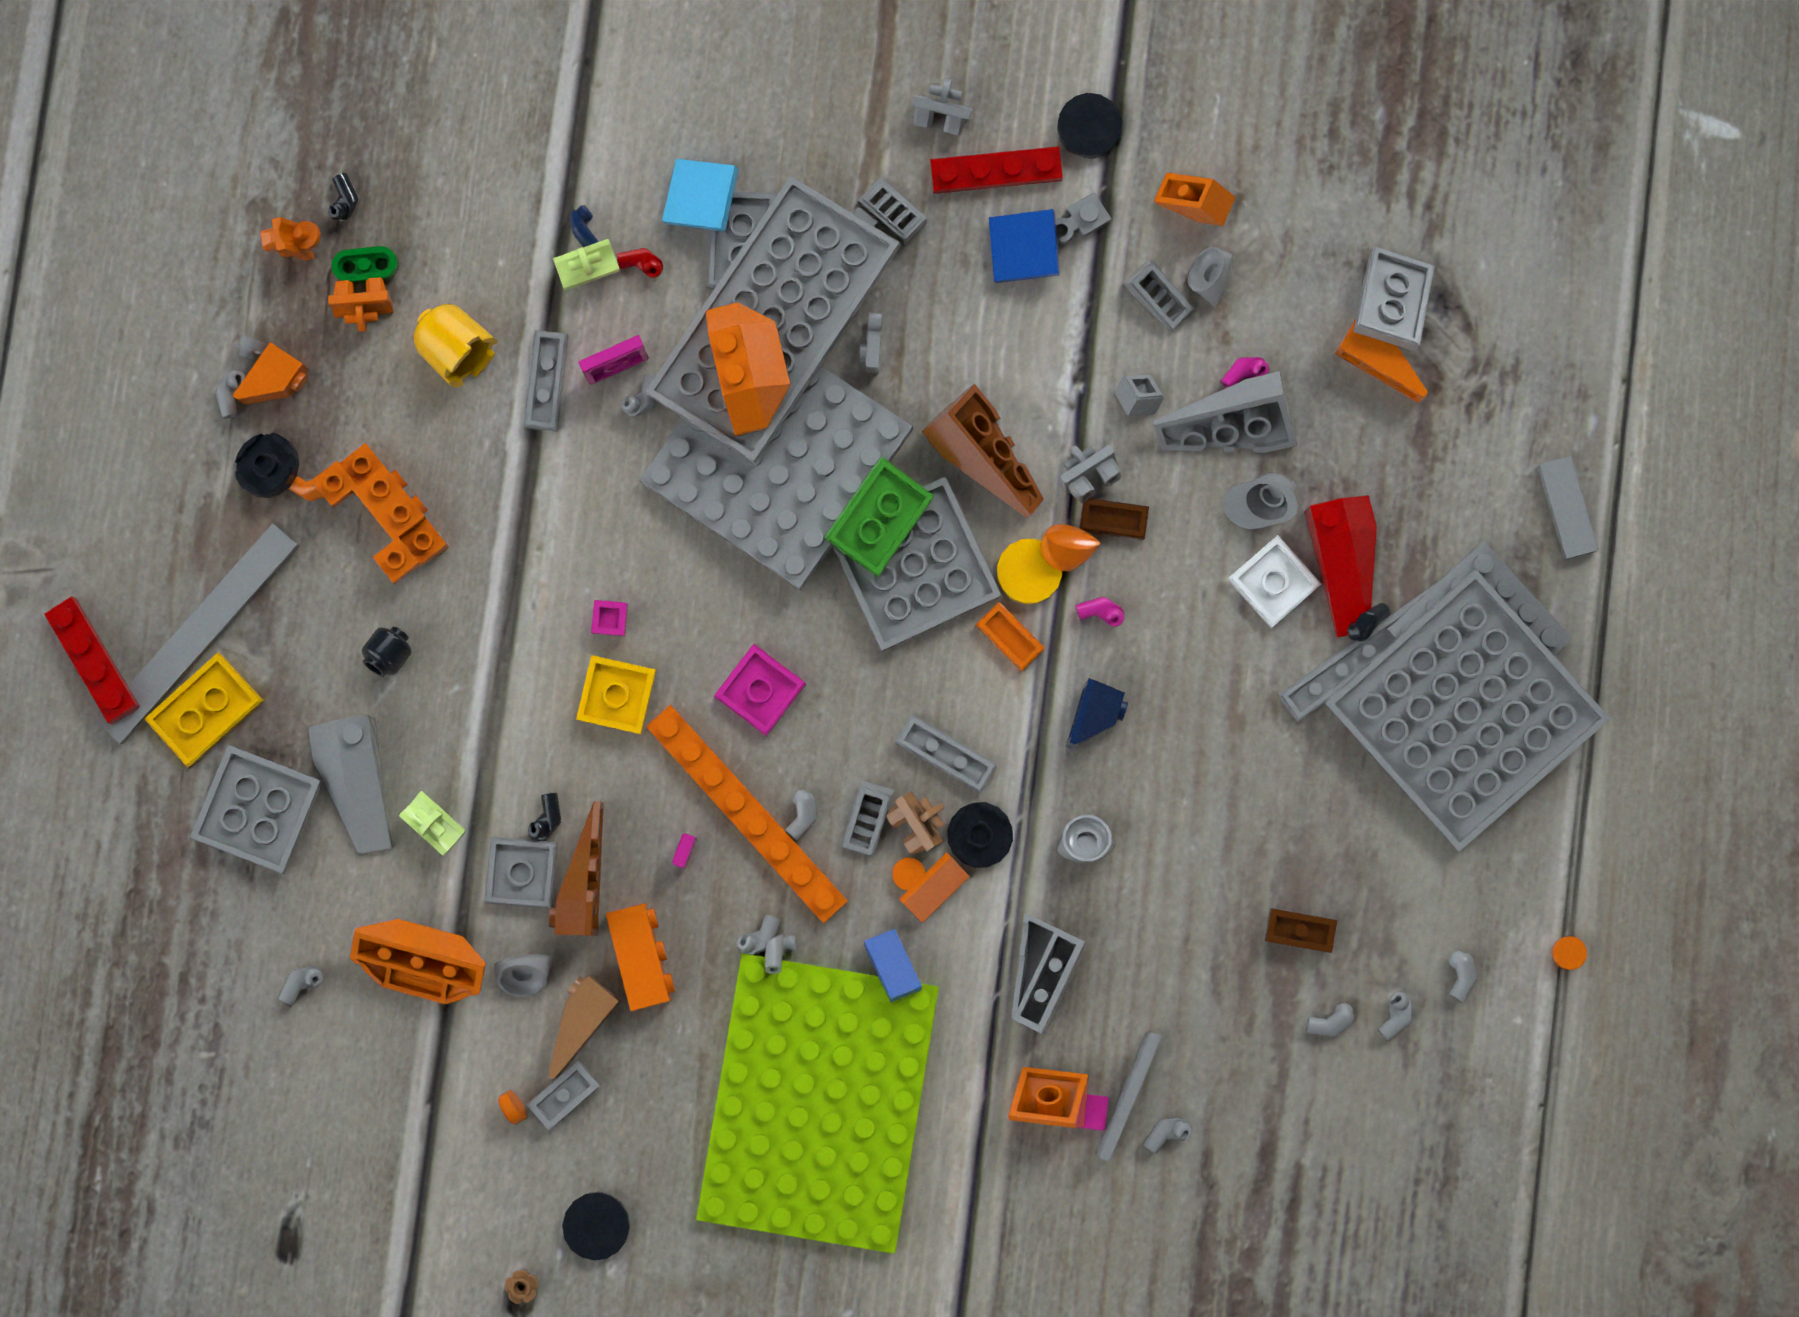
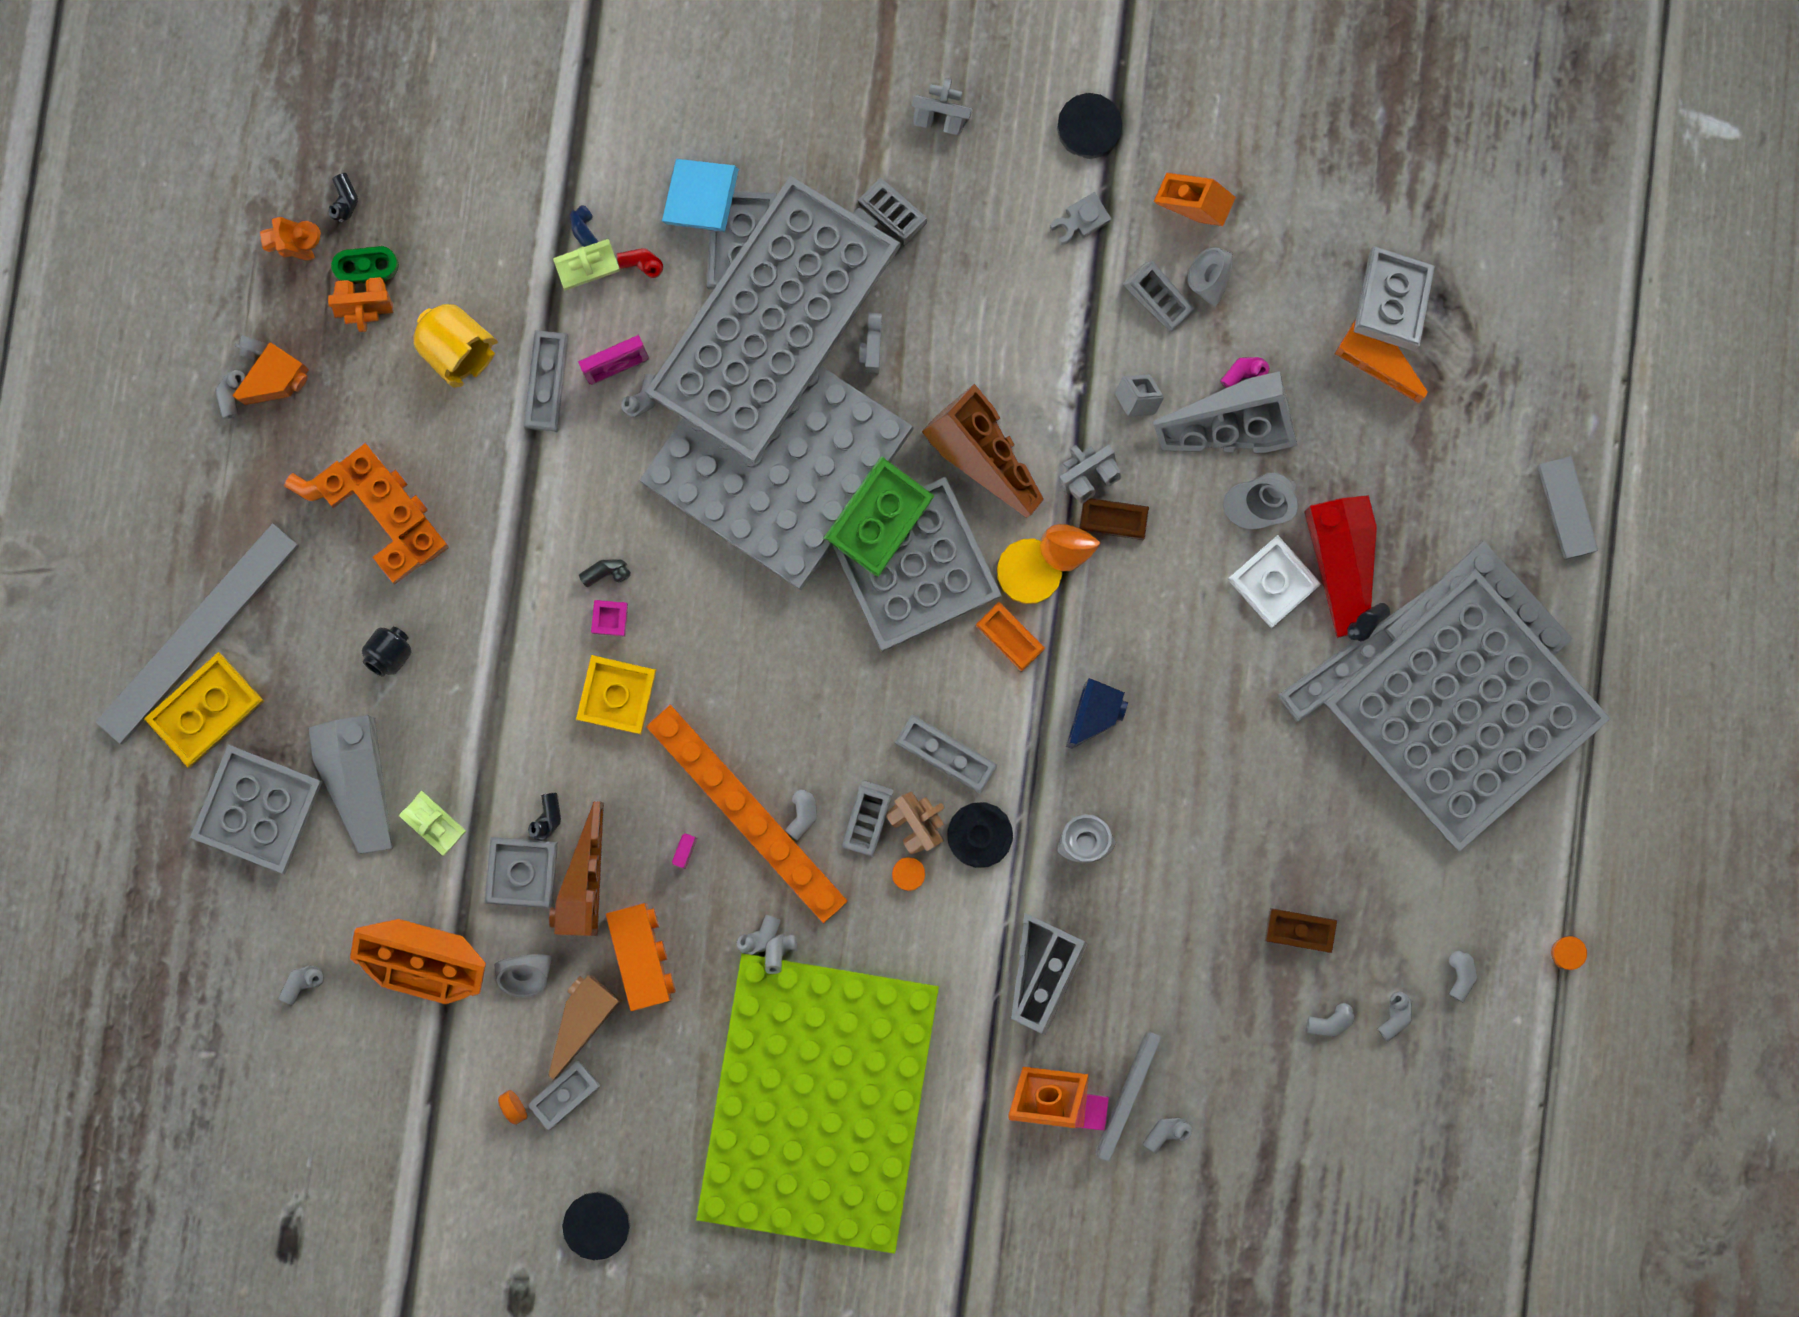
(91, 660): red plate -> none
(267, 465): black tile -> none
(530, 1283): medium nougat plate -> none
(603, 568): none -> pearl dark grey arm
(748, 365): orange wedge -> none
(760, 690): dark pink tile -> none
(892, 965): tile -> none
(934, 887): orange tile -> none
(996, 170): red plate -> none
(1024, 246): blue tile -> none
(1102, 608): dark pink arm -> none

